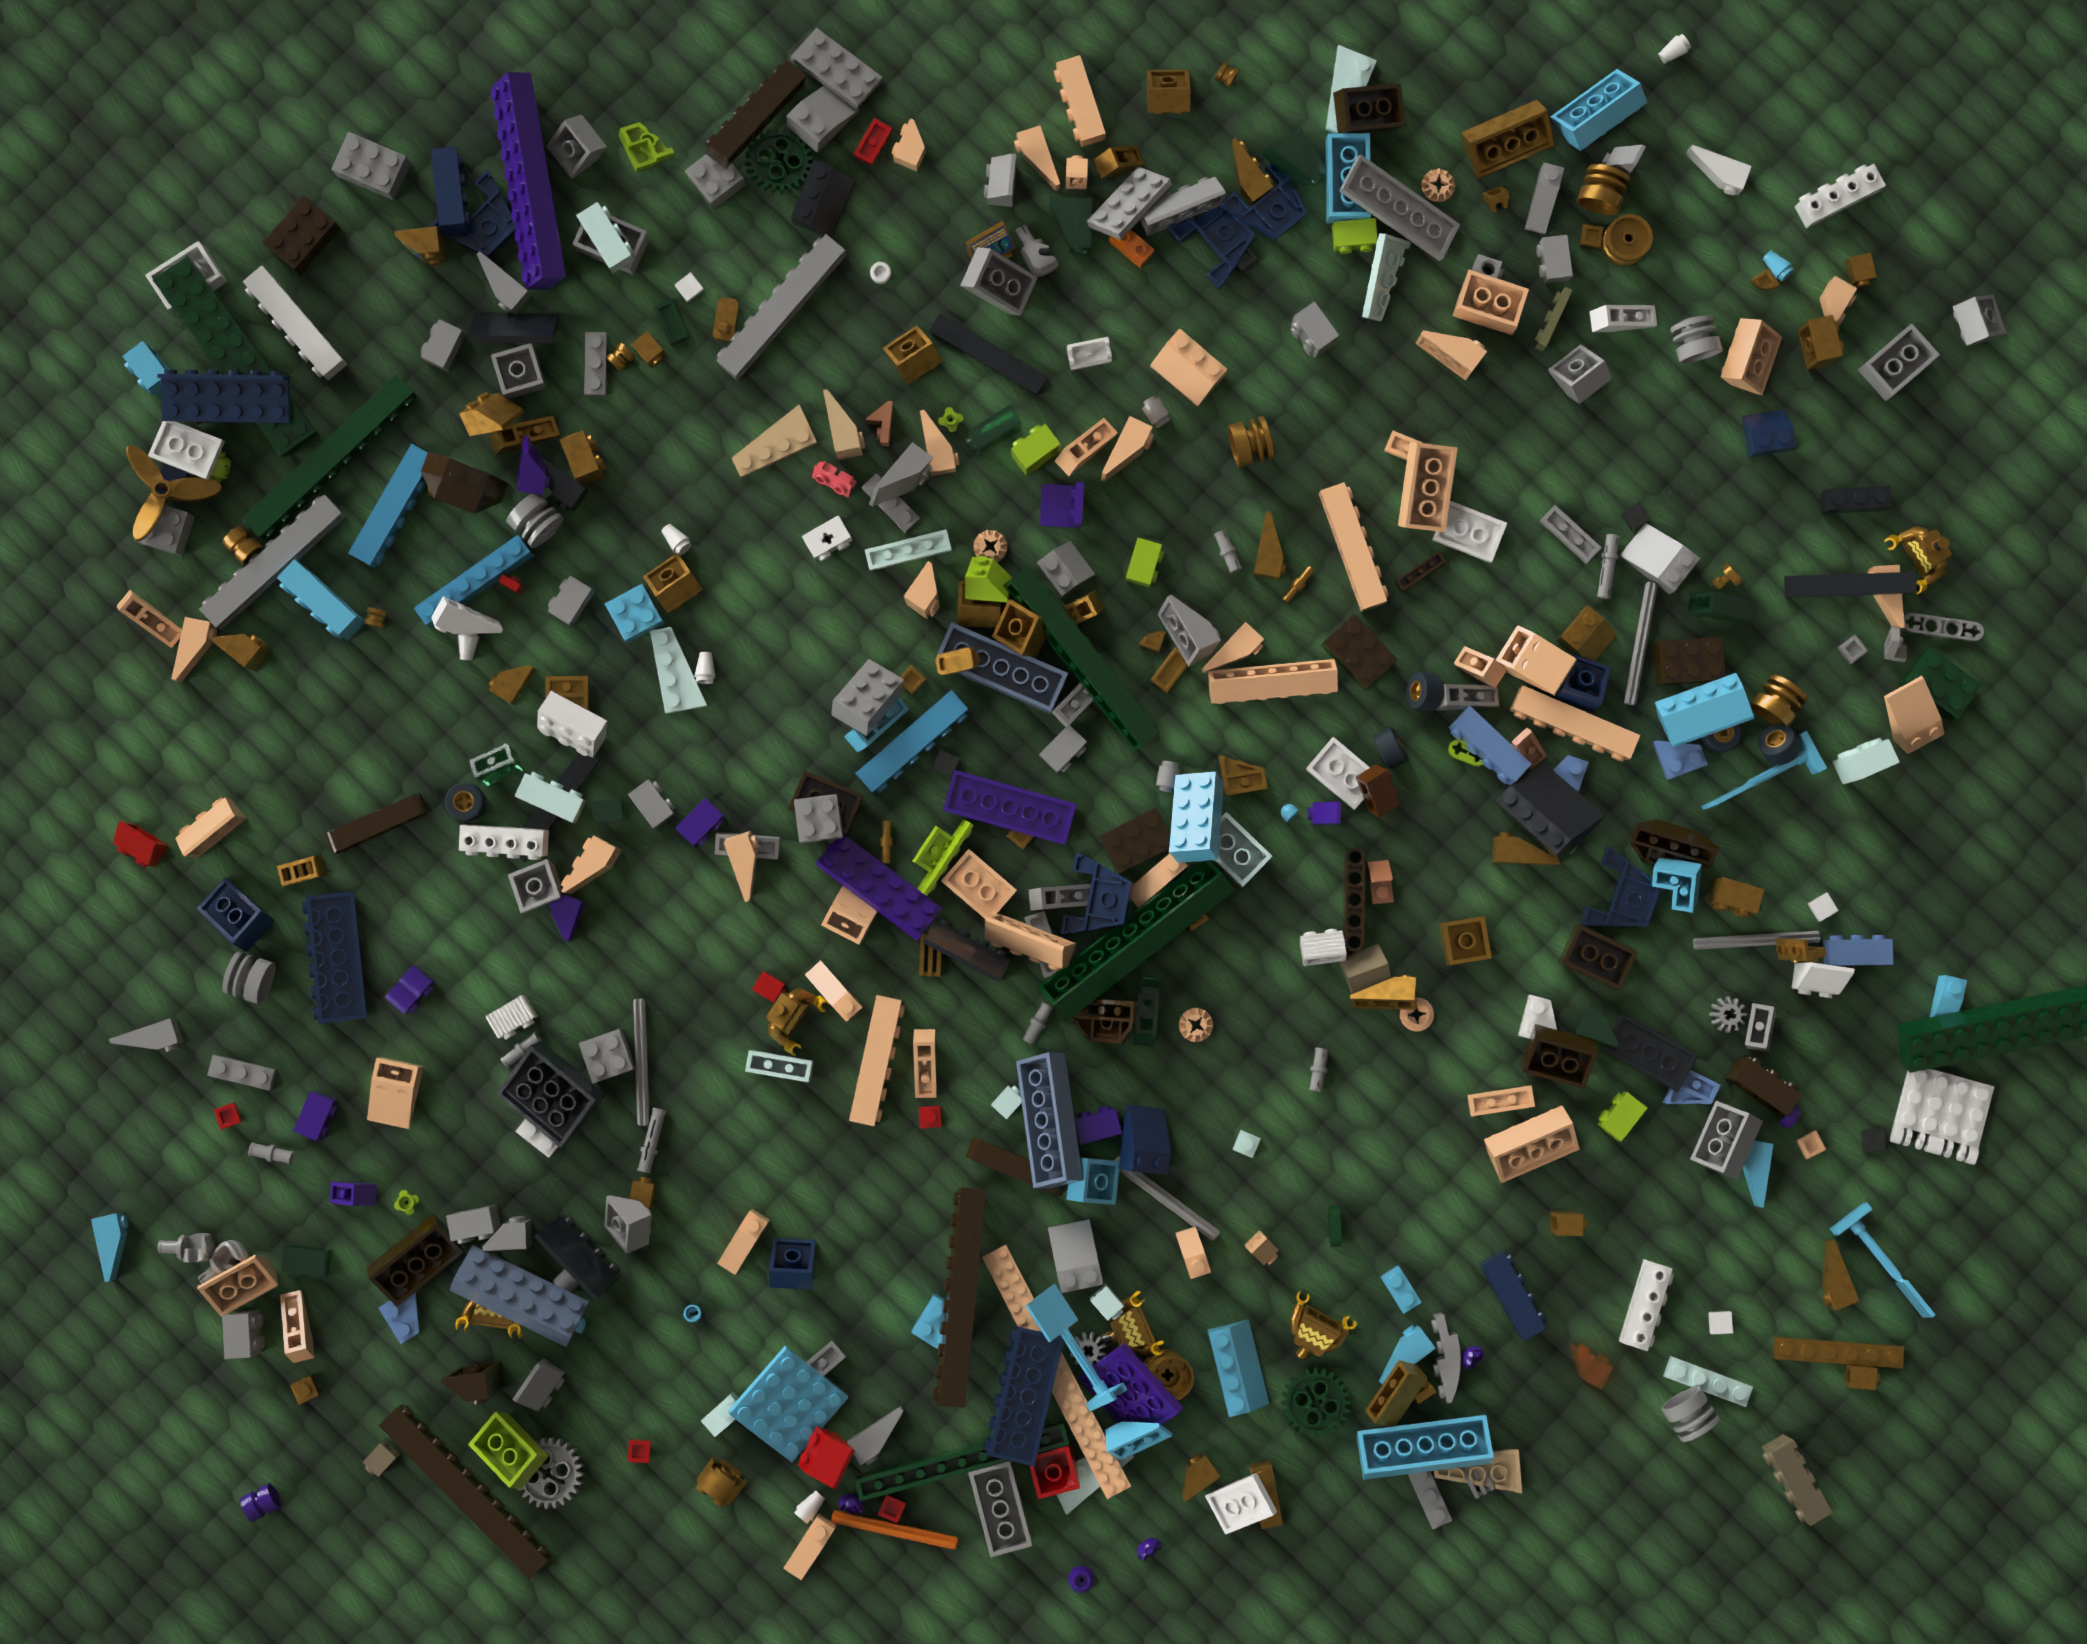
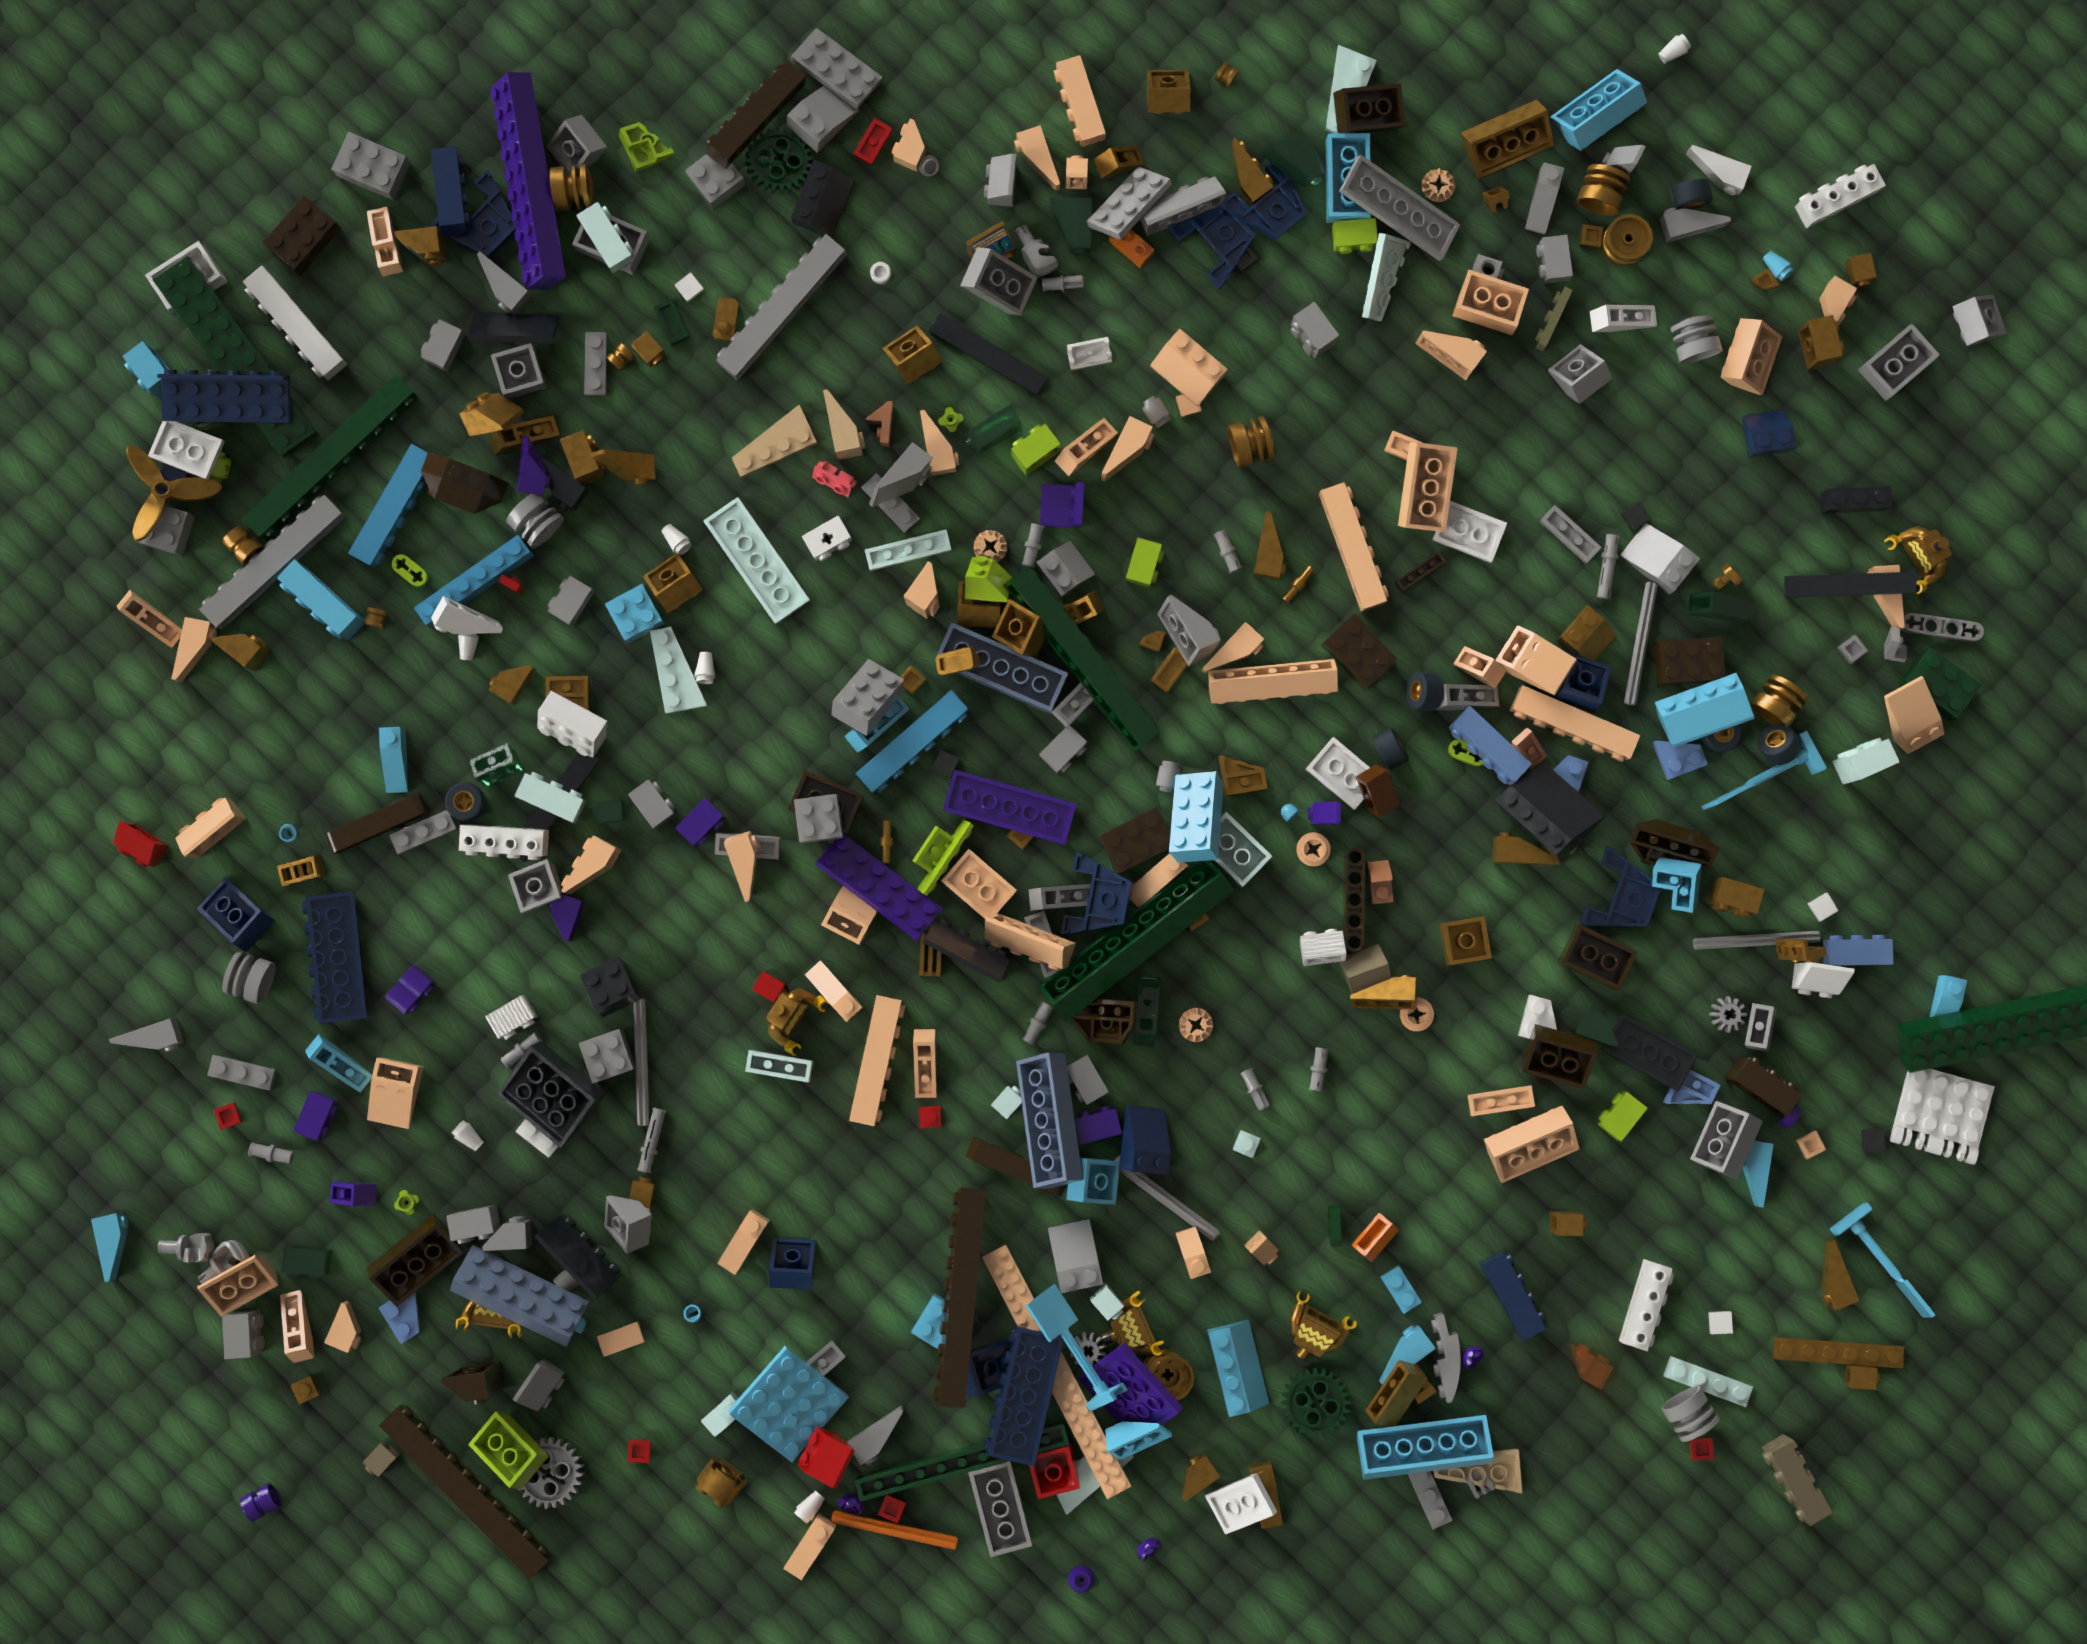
(284, 834): none -> medium azure hinge
(338, 1063): none -> medium azure slope
(344, 1329): none -> light nougat slope
(384, 241): none -> light nougat slope
(394, 758): none -> medium azure slope
(412, 567): none -> lime beam
(423, 832): none -> light grey plate
(467, 1135): none -> white cone
(571, 187): none -> pearl gold wheel
(610, 986): none -> black brick
(620, 1338): none -> light nougat tile
(628, 465): none -> pearl gold slope
(756, 560): none -> light aqua plate
(928, 165): none -> light grey plate
(986, 1367): none -> dark blue slope
(1033, 545): none -> light grey pin
(1062, 283): none -> light grey axle
(1086, 1080): none -> light grey brick
(1186, 406): none -> light nougat tile
(1255, 1089): none -> light grey axle
(1313, 839): none -> light nougat gear
(1375, 1237): none -> orange piece
(1687, 222): none -> light grey slope
(1692, 194): none -> black wheel
(1701, 1448): none -> red plate

